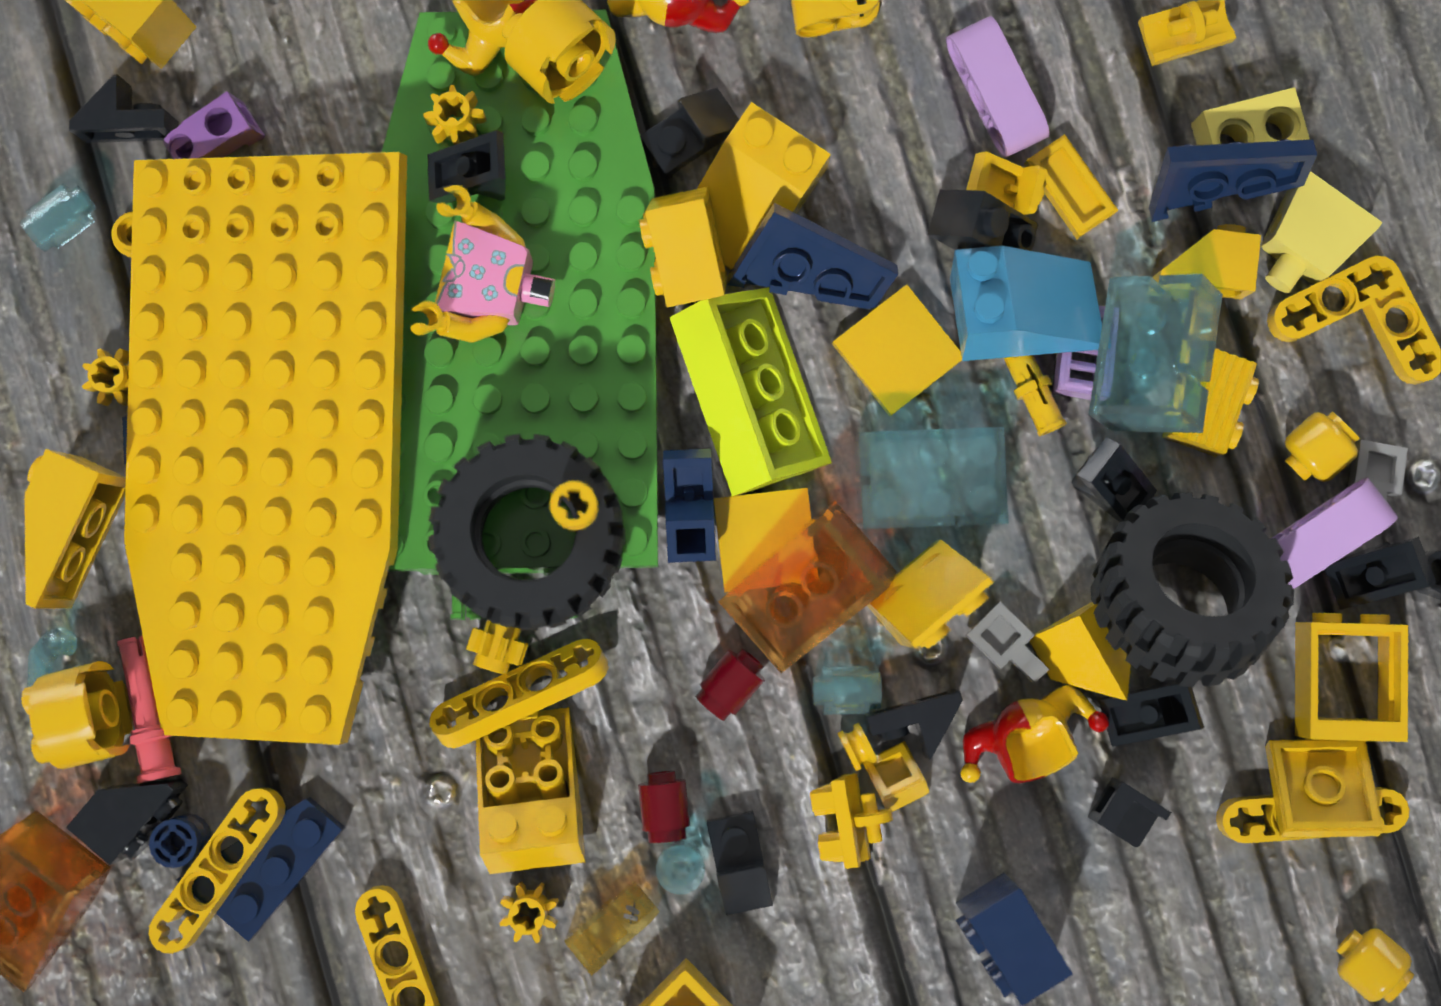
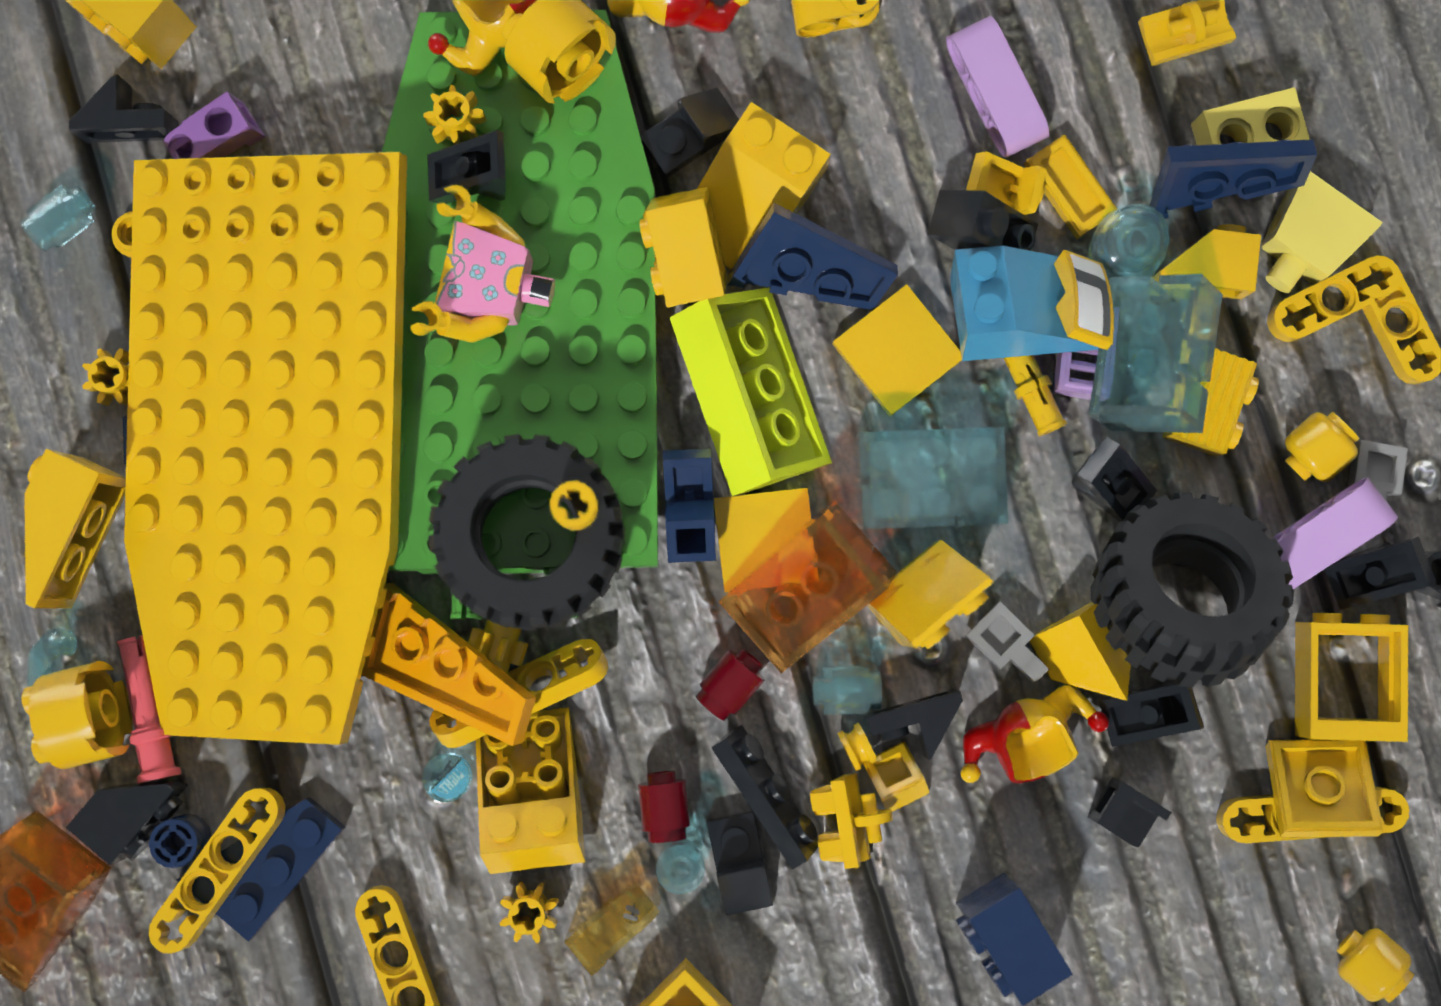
(443, 671): none -> light orange wing
(447, 777): none -> clear light blue tile
(767, 796): none -> black plate
(1088, 301): none -> slope
(1130, 241): none -> clear light blue hat

